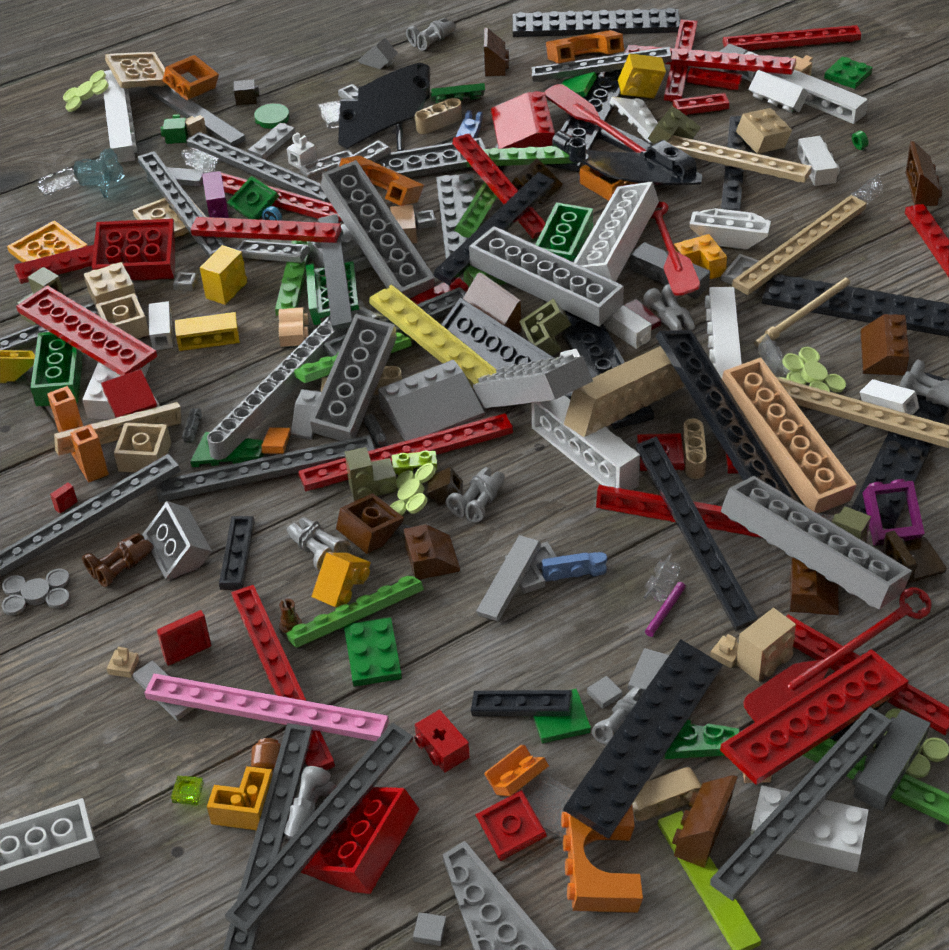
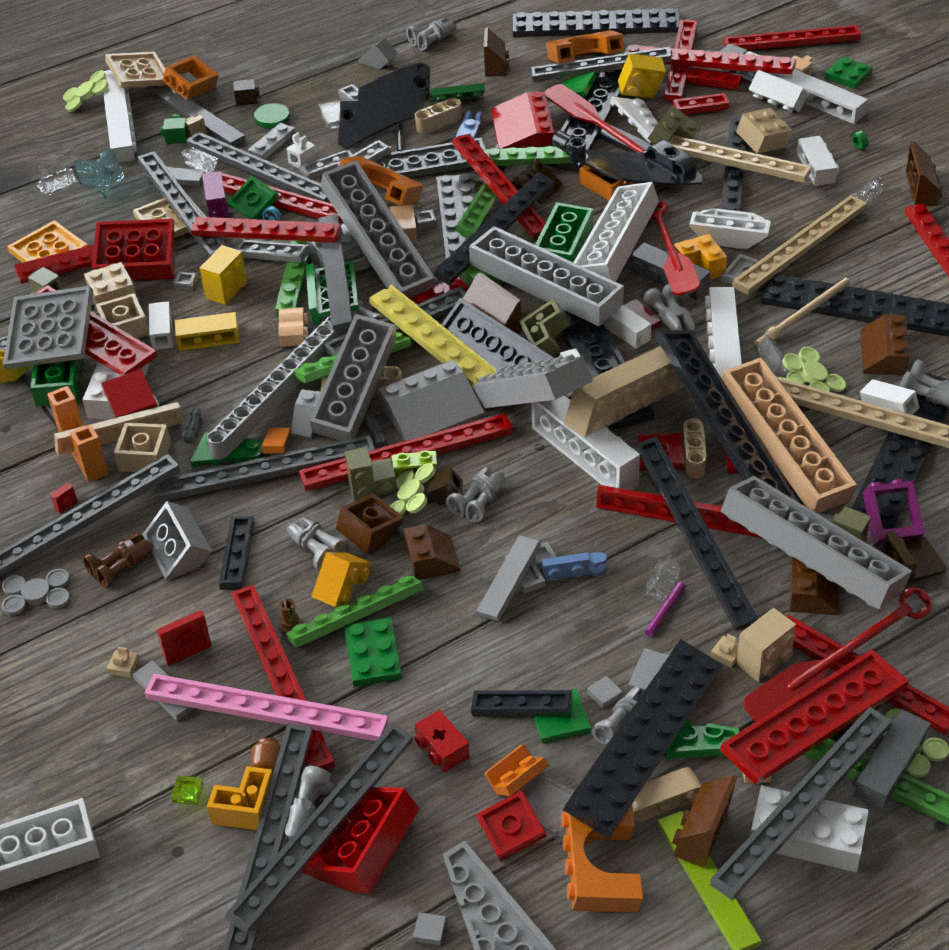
(48, 327): none -> light grey plate

